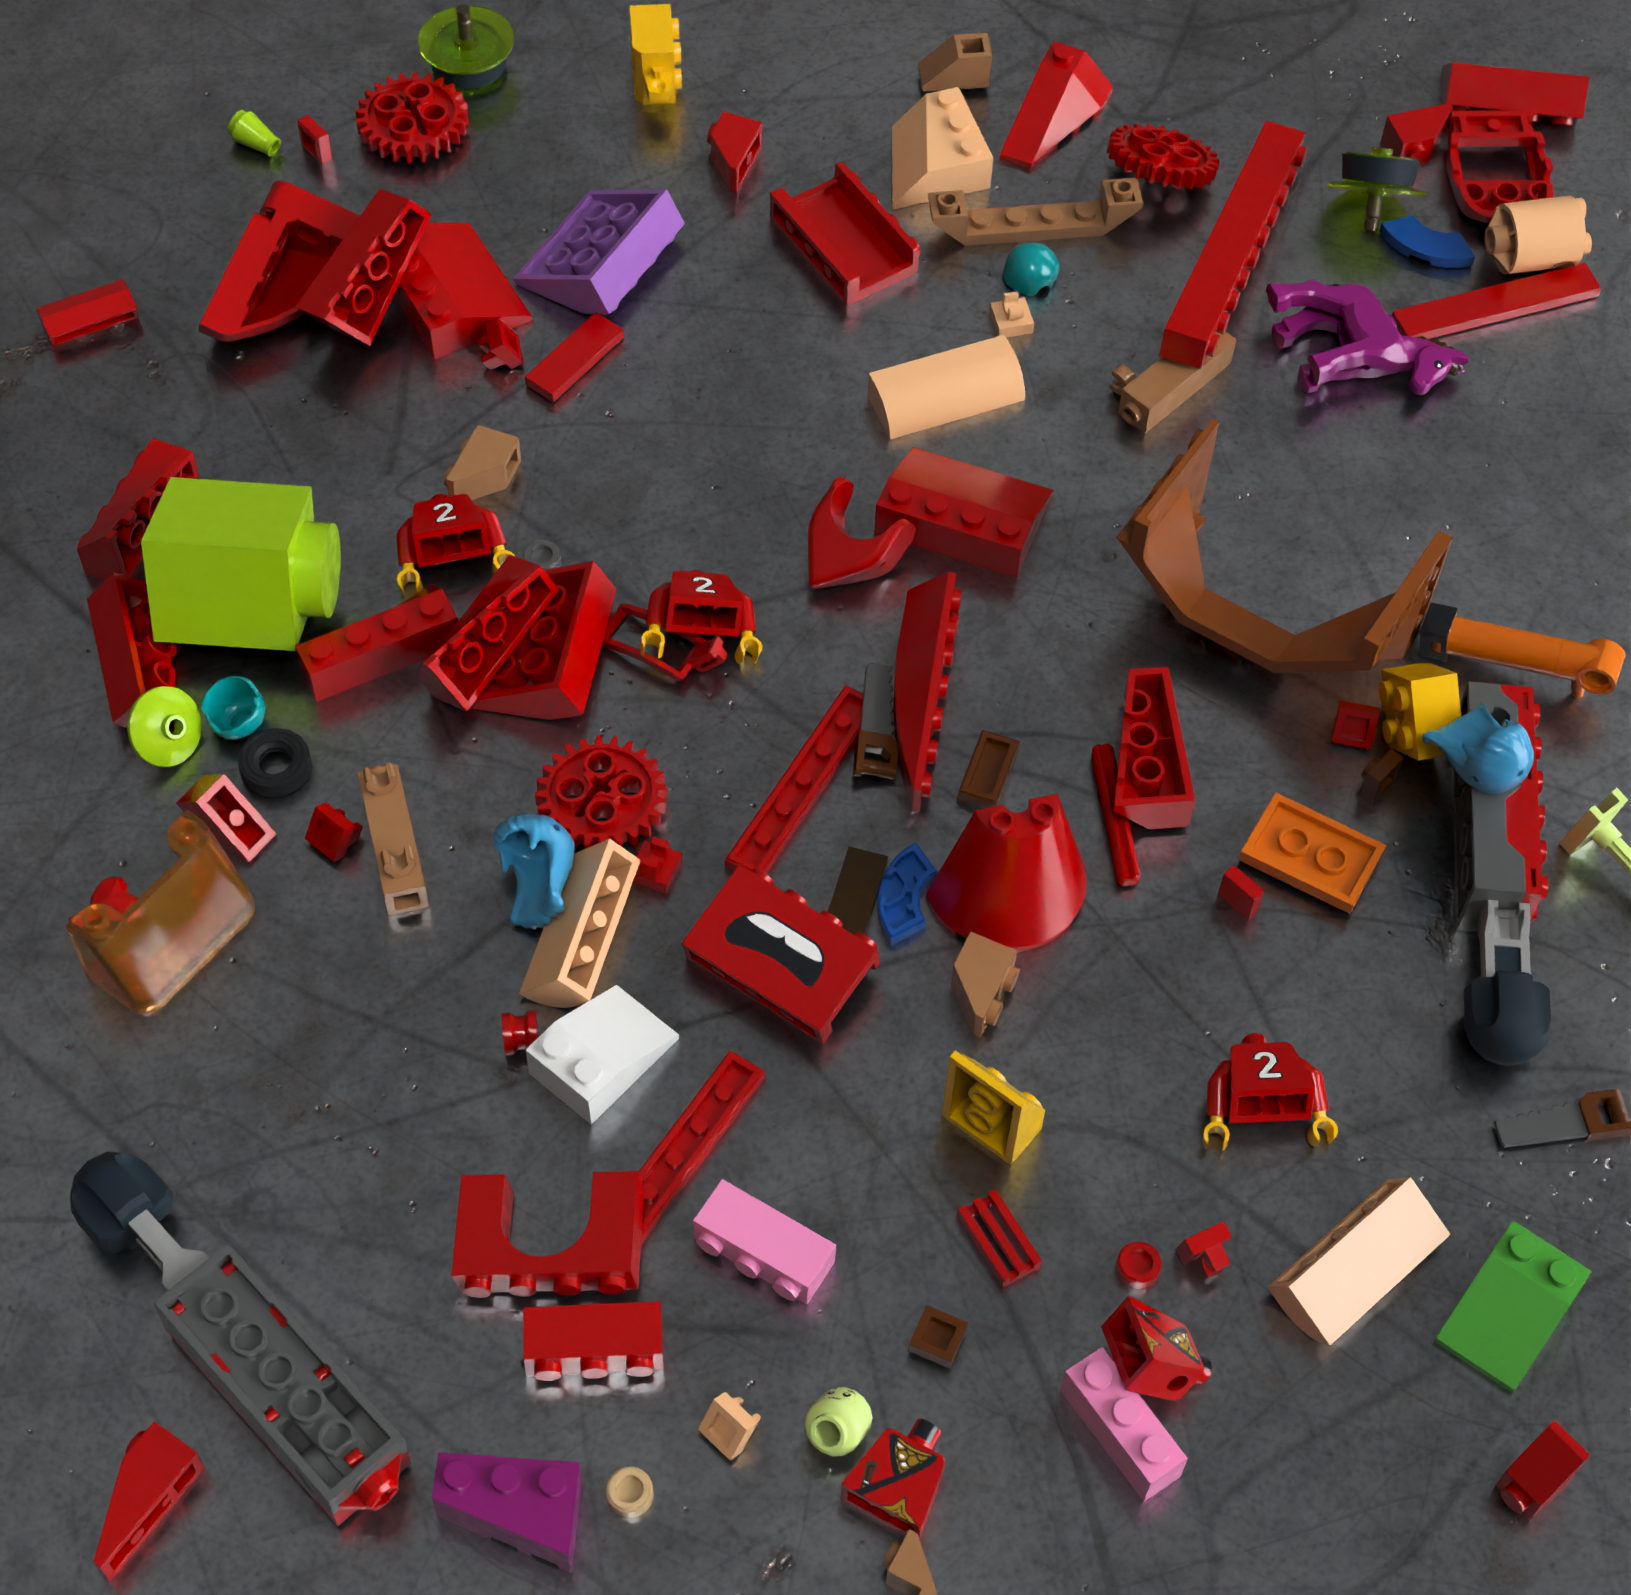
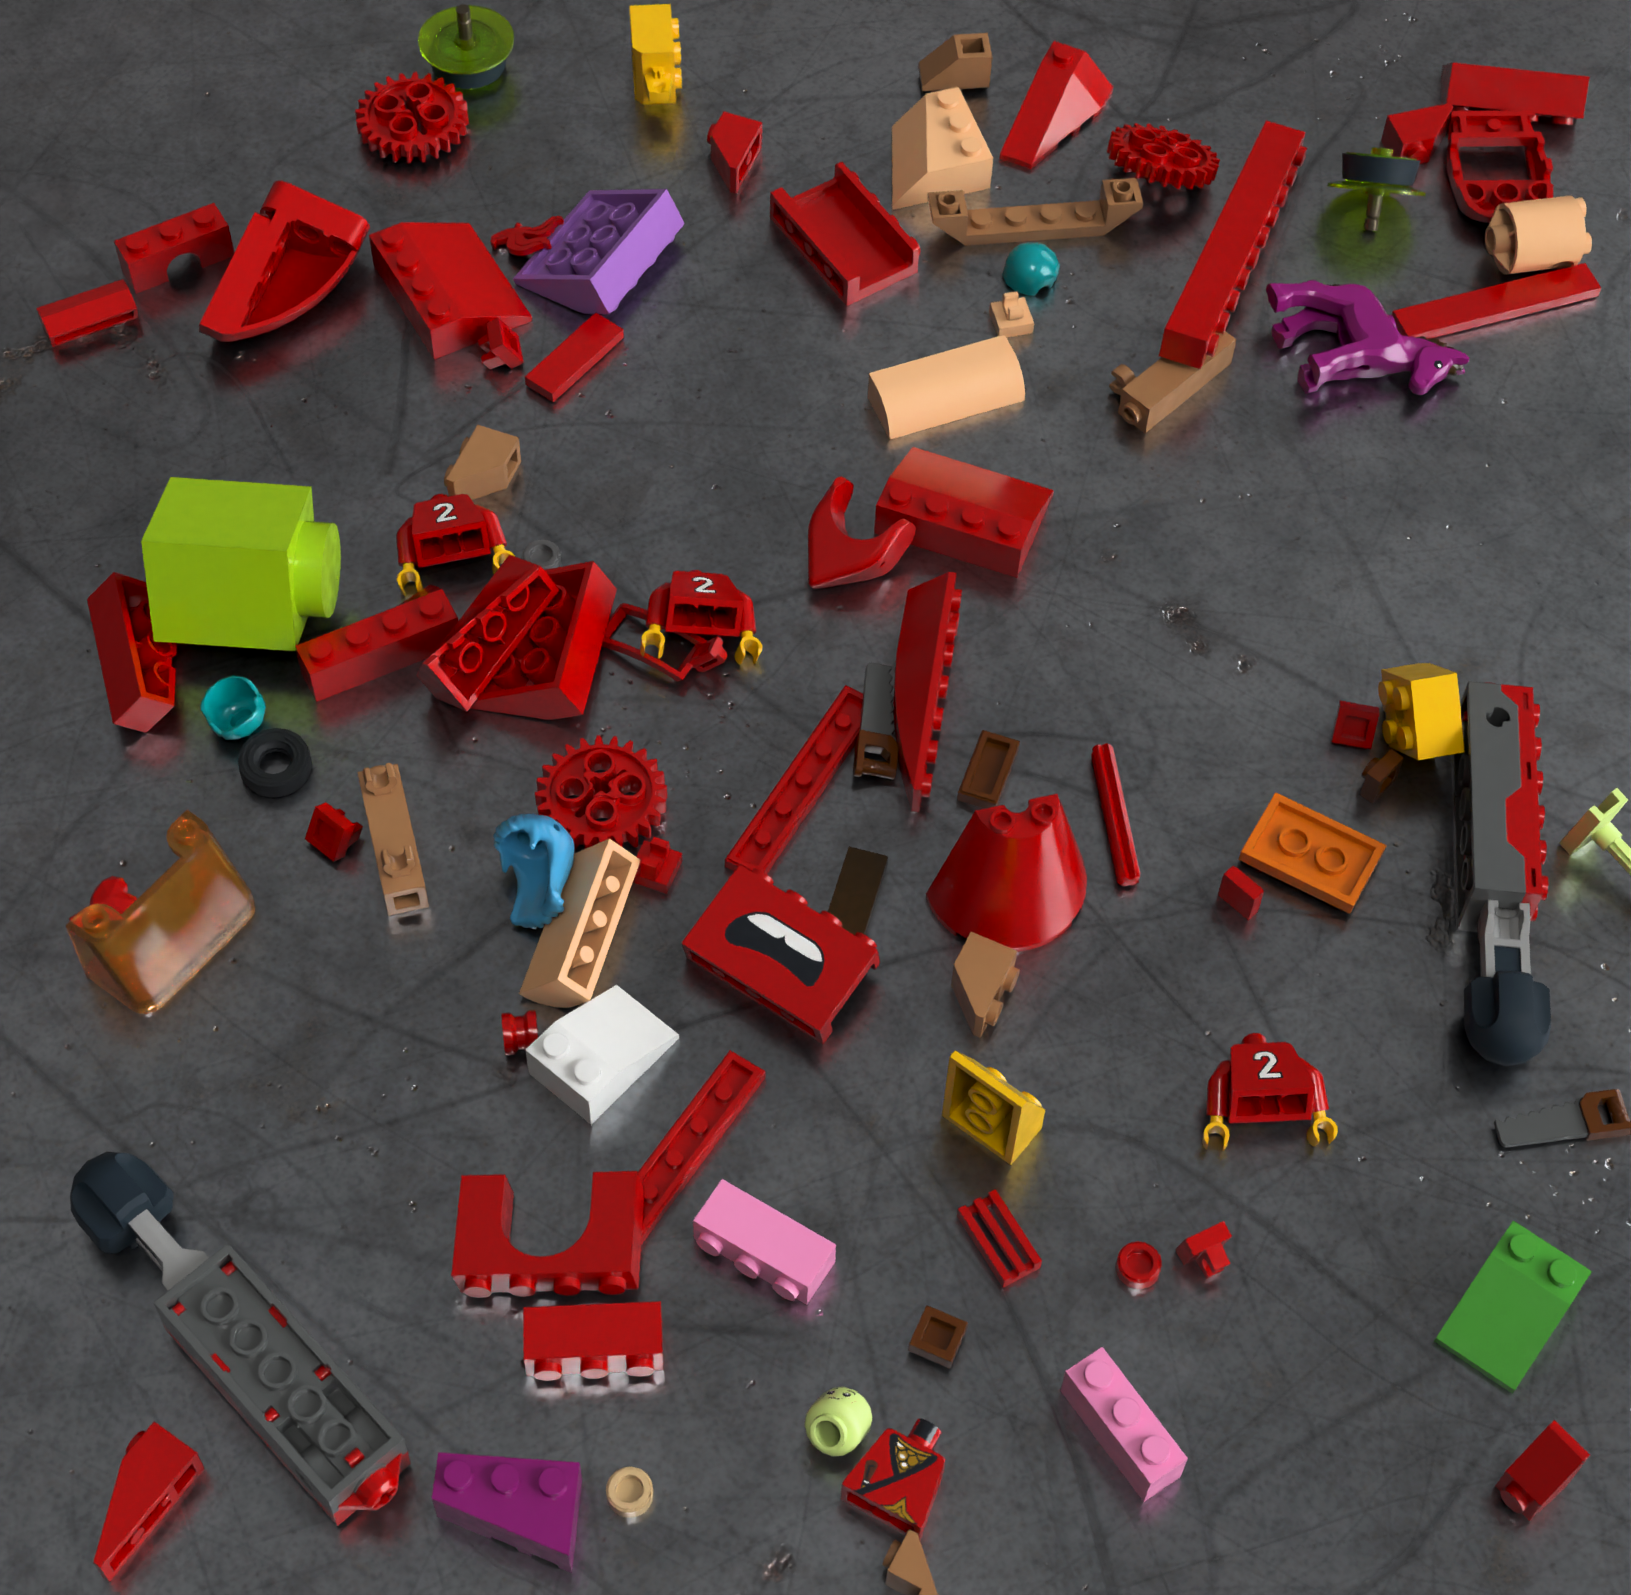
(120, 525): red wedge -> none
(148, 252): none -> red arch
(150, 723): lime dish -> none
(227, 815): slope -> none
(252, 132): lime cone -> none
(314, 139): red tile -> none
(366, 267): red wedge -> none
(537, 237): none -> red piece
(728, 1425): light nougat tile -> none
(901, 894): blue tile -> none
(1153, 764): red wedge -> none
(1153, 1351): red torso -> none
(1166, 551): dark orange panel -> none
(1359, 1260): light nougat brick -> none
(1415, 239): blue tile -> none
(1484, 752): dark azure piece -> none
(1588, 666): orange piece -> none

